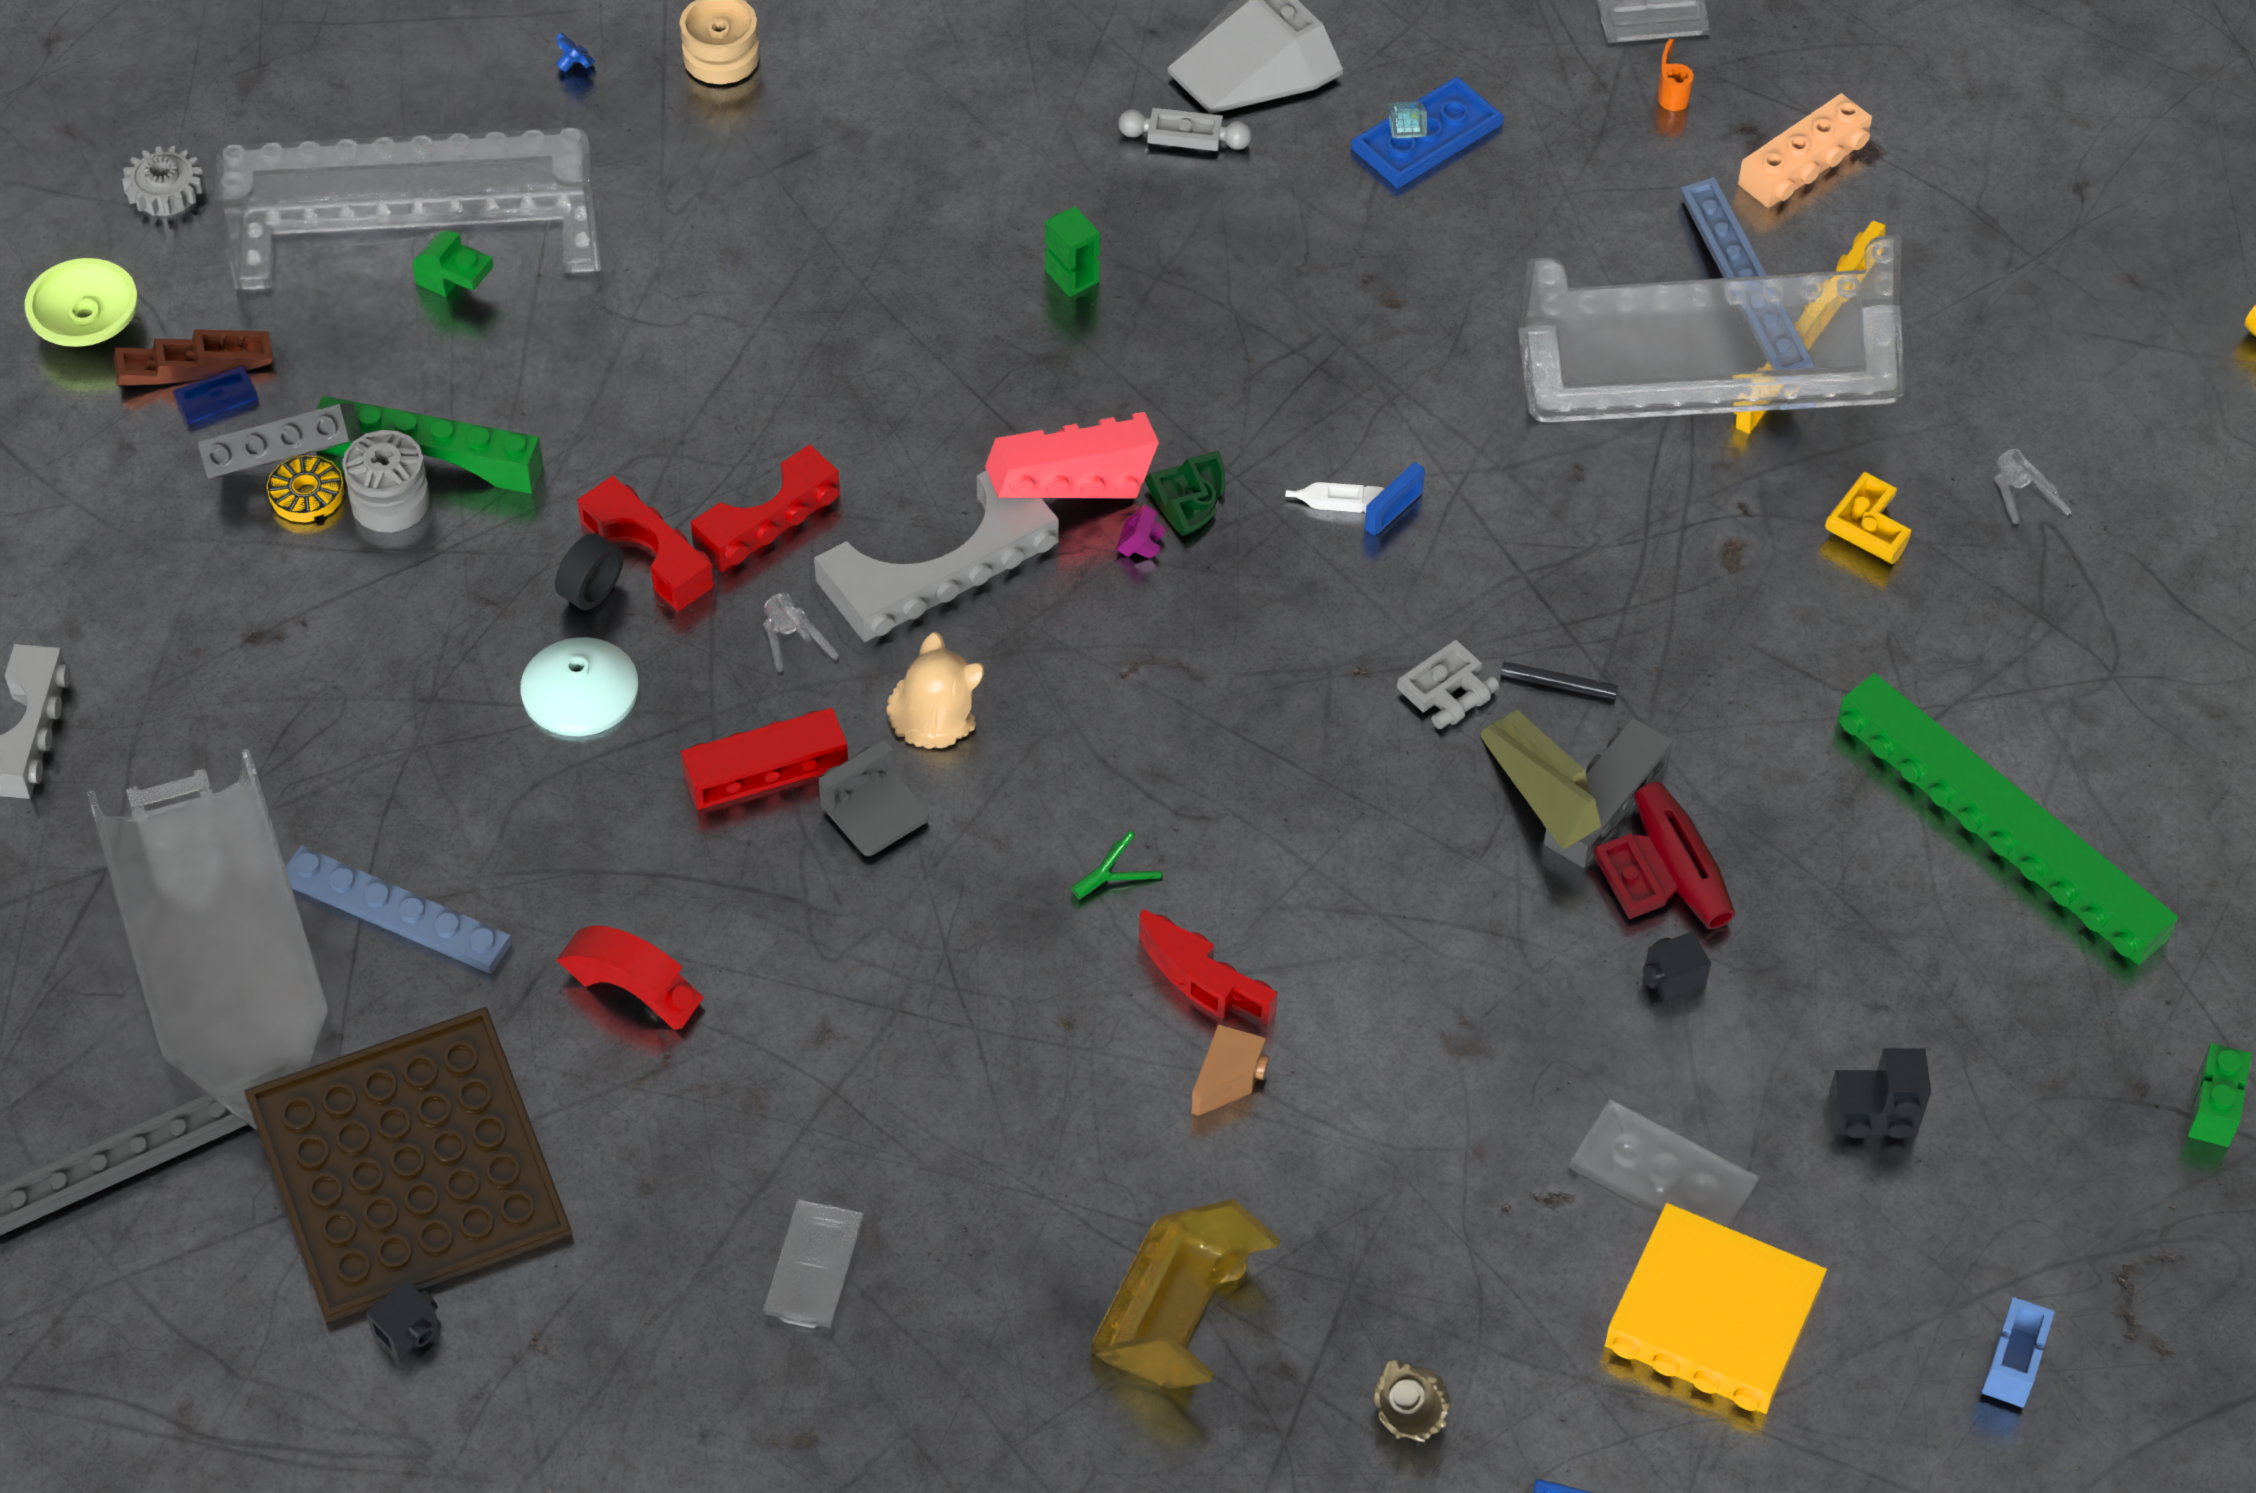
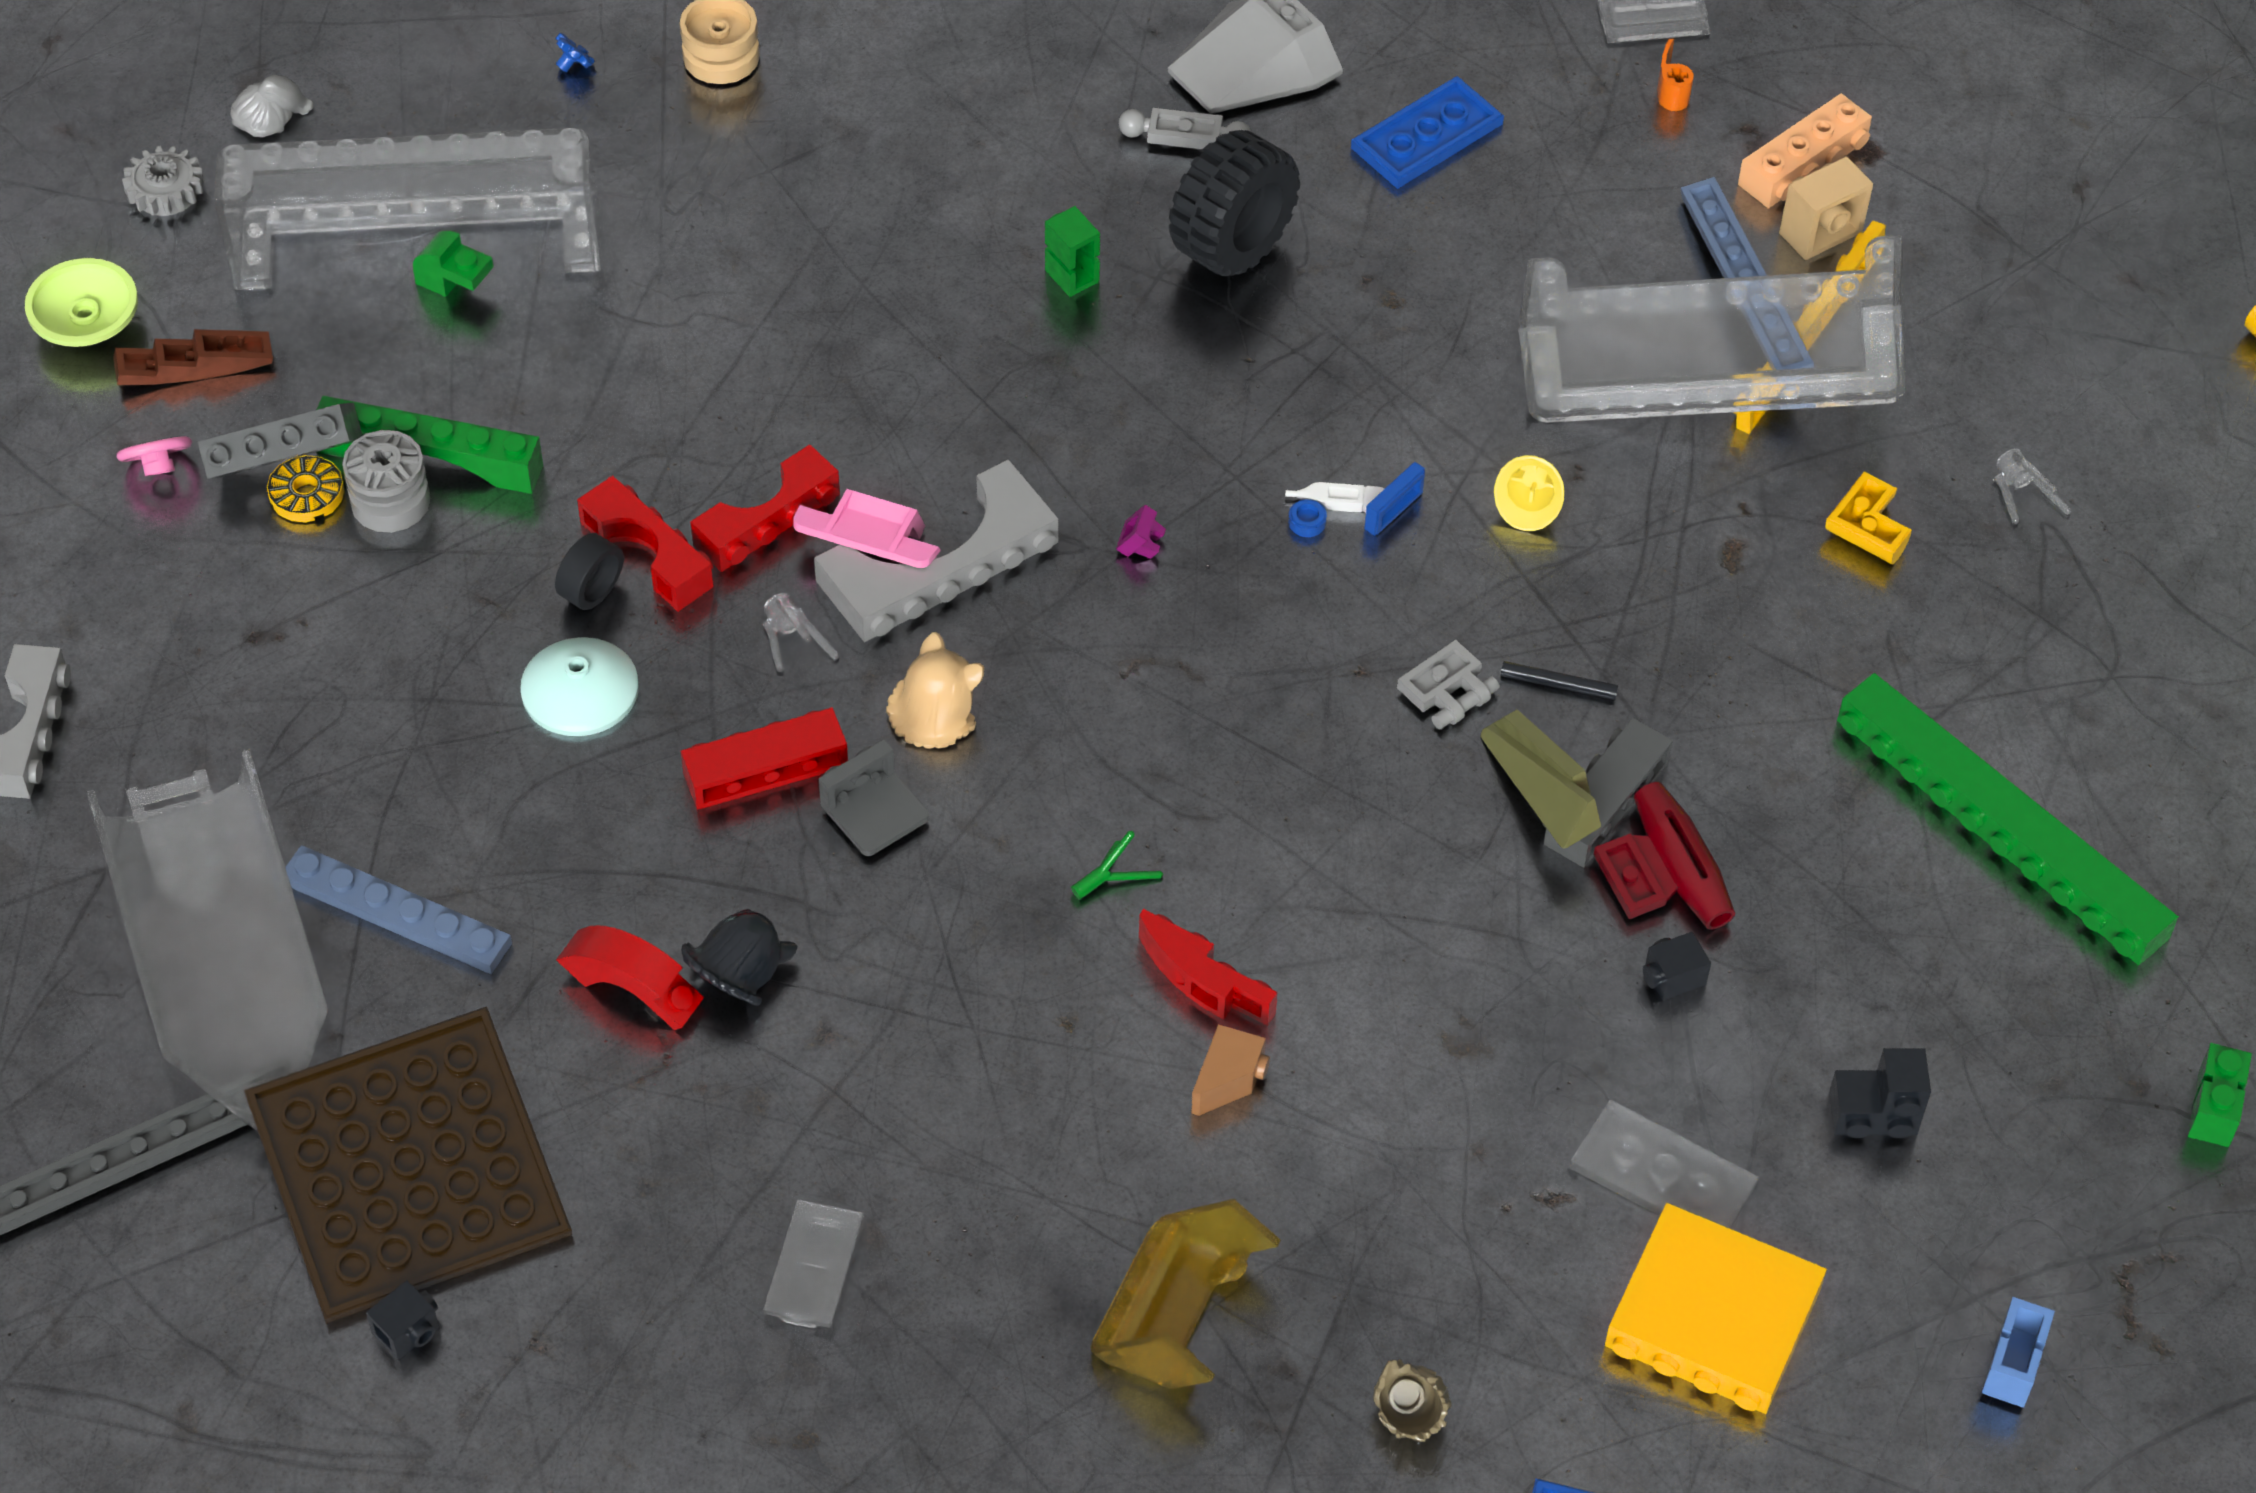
(155, 454): none -> bright pink piece
(217, 399): clear blue tile -> none
(268, 106): none -> light grey hair
(739, 954): none -> black hair
(870, 527): none -> bright pink plate
(1074, 461): coral wedge -> none
(1189, 491): dark green brick -> none
(1234, 202): none -> black tyre
(1307, 518): none -> blue tile
(1407, 119): clear light blue slope -> none
(1529, 493): none -> light yellow hat
(1825, 208): none -> tan brick

